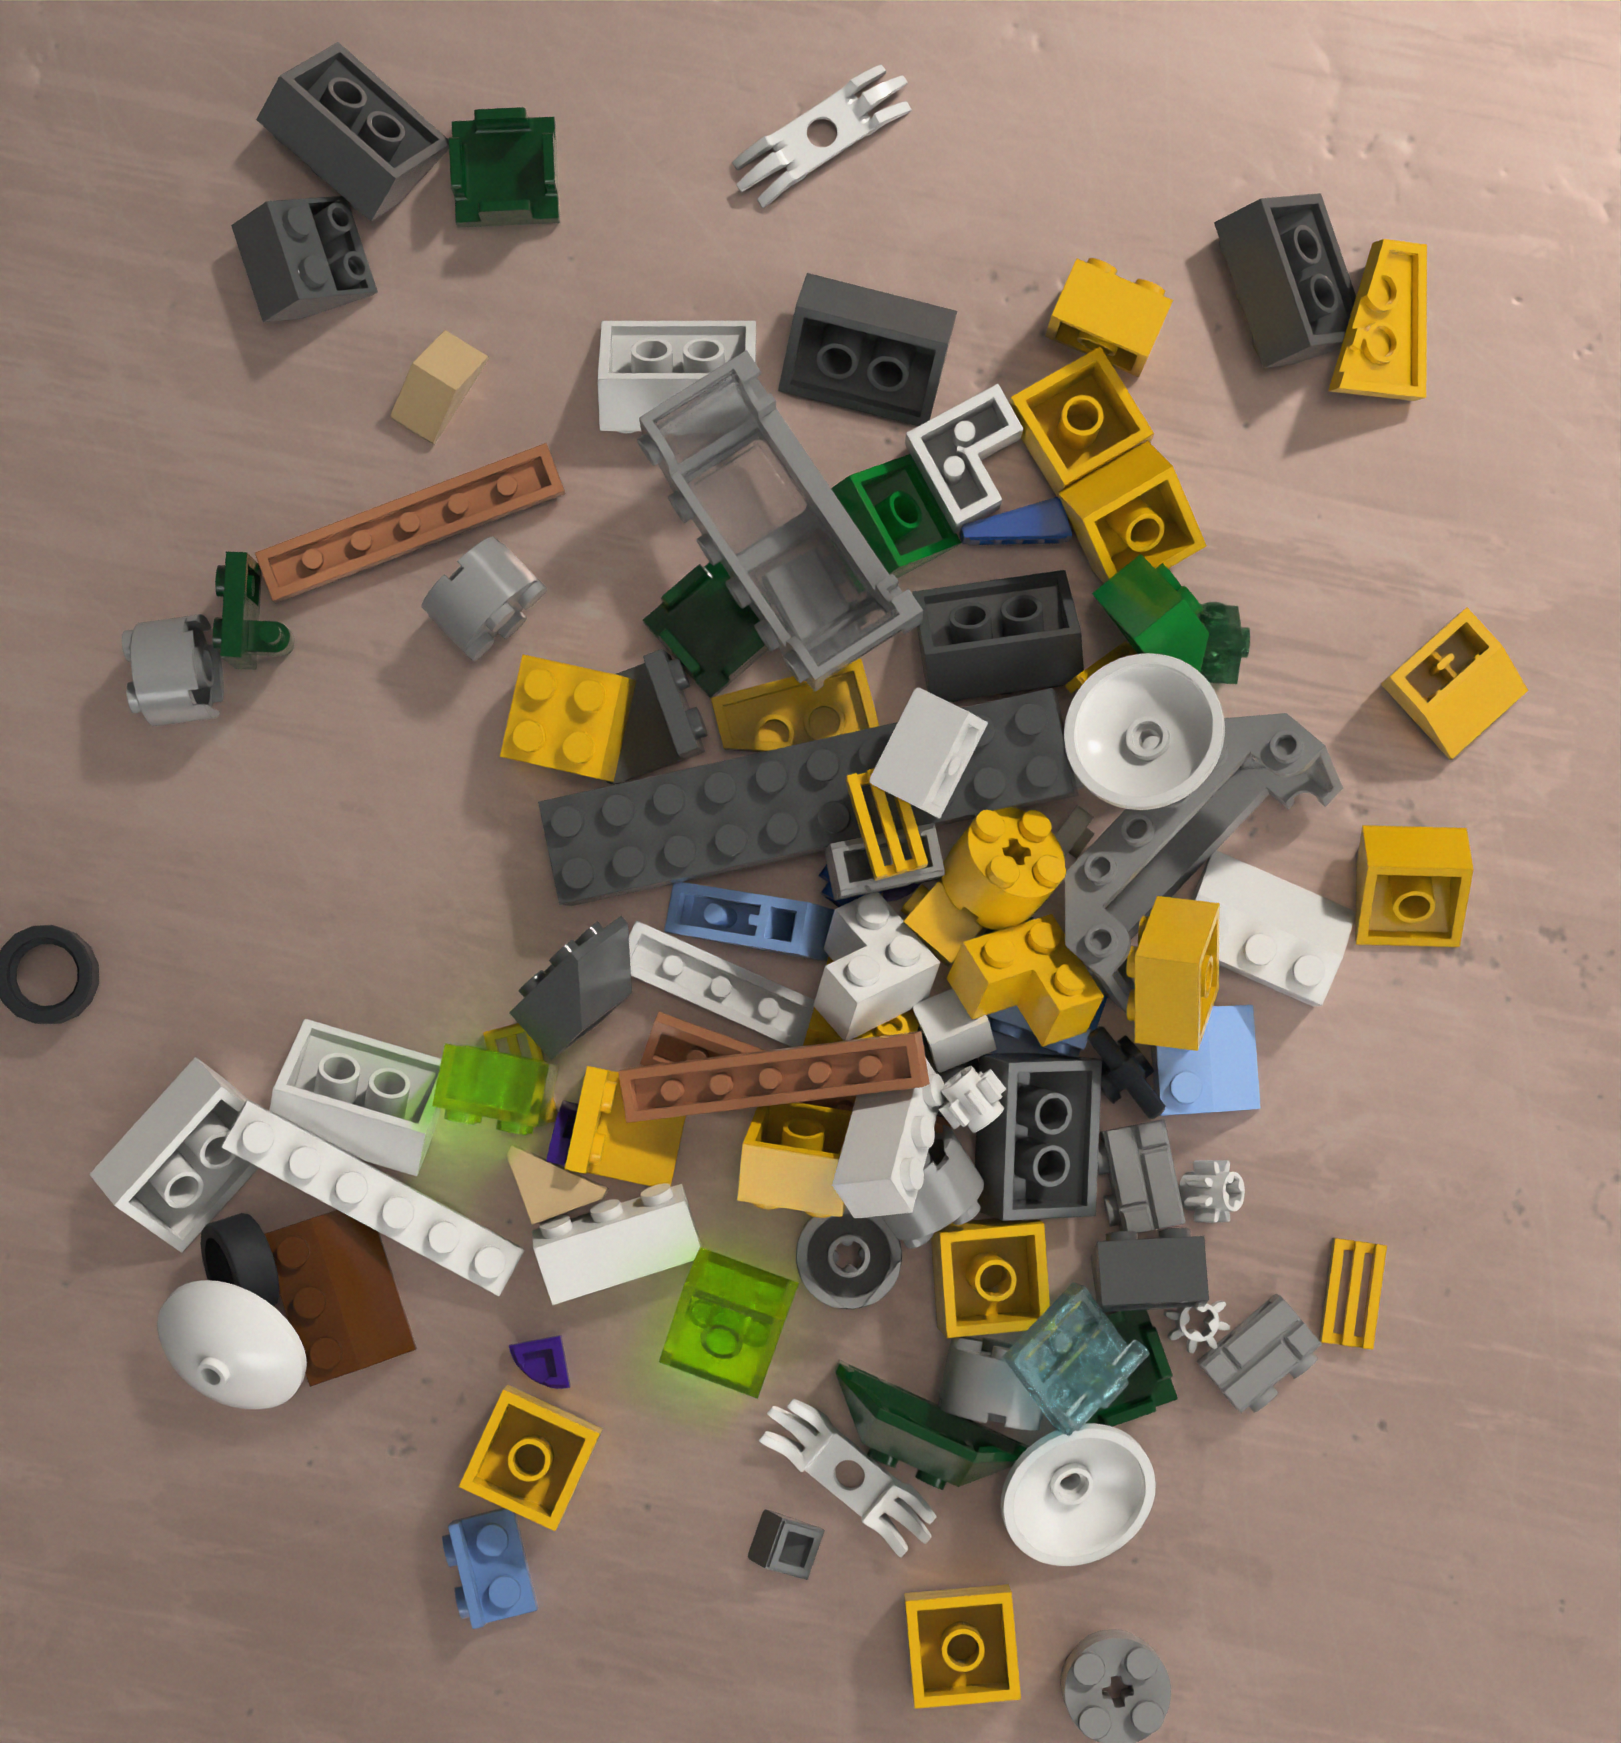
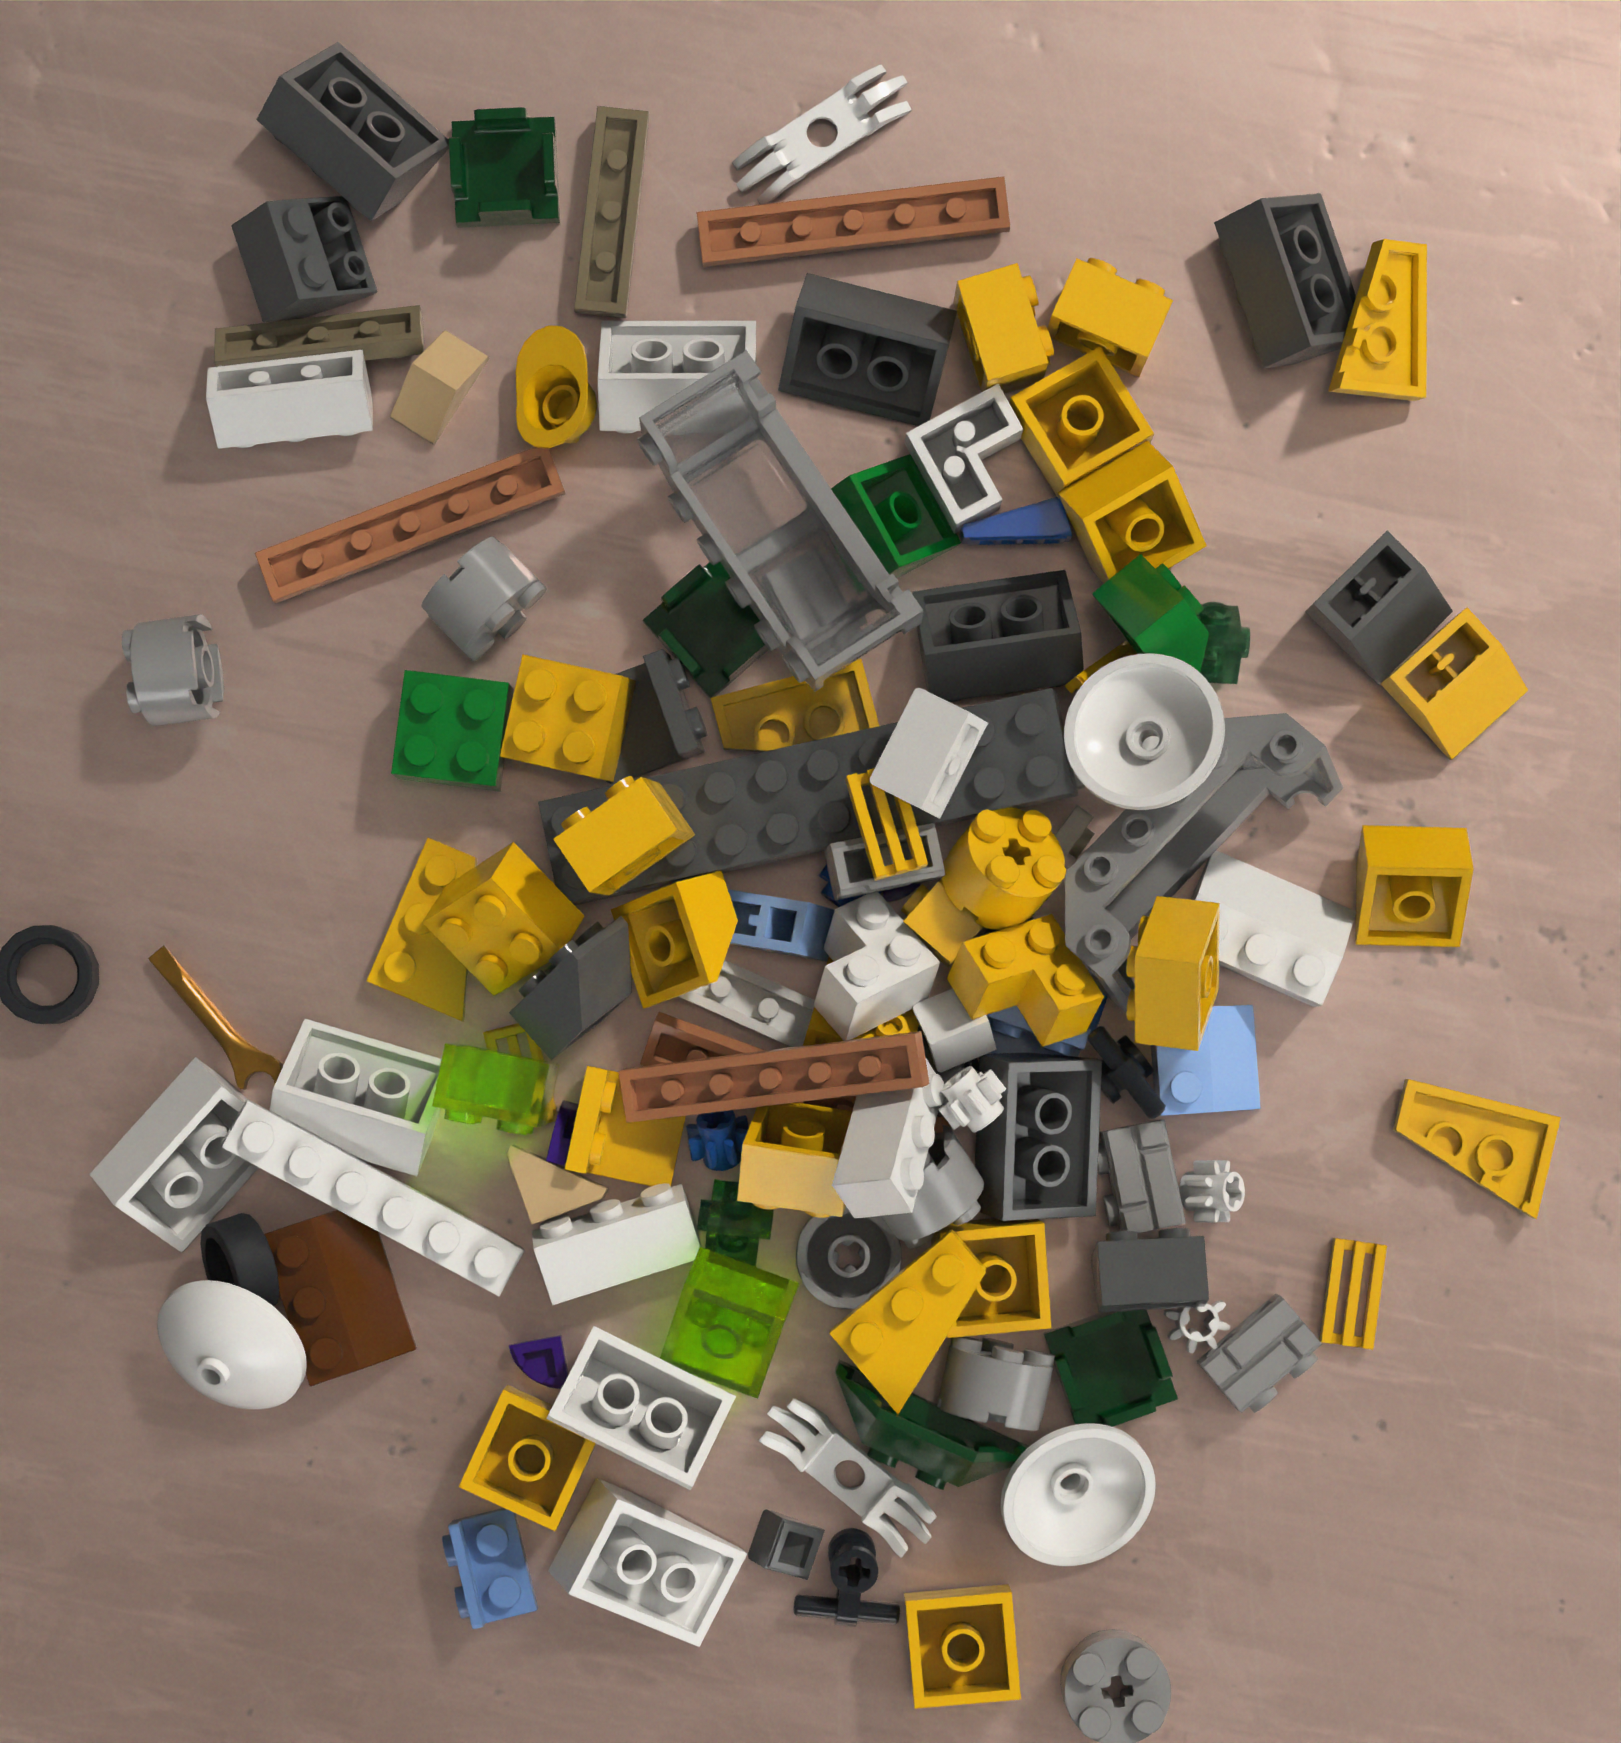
(239, 631): dark green plate -> none
(243, 1056): none -> pearl gold piece
(289, 399): none -> white brick
(376, 332): none -> dark tan plate
(411, 956): none -> yellow wing
(451, 730): none -> green brick
(503, 919): none -> yellow brick
(553, 388): none -> yellow piece
(611, 212): none -> dark tan plate
(622, 834): none -> yellow brick
(641, 1407): none -> white slope
(646, 1563): none -> white slope
(678, 936): none -> yellow slope
(717, 1139): none -> blue gear
(728, 1218): none -> clear green brick
(850, 1583): none -> black piece
(853, 221): none -> nougat plate
(909, 1318): none -> yellow wing
(1001, 328): none -> yellow brick
(1073, 1360): clear light blue plate -> none
(1381, 607): none -> dark grey slope
(1483, 1139): none -> yellow wing

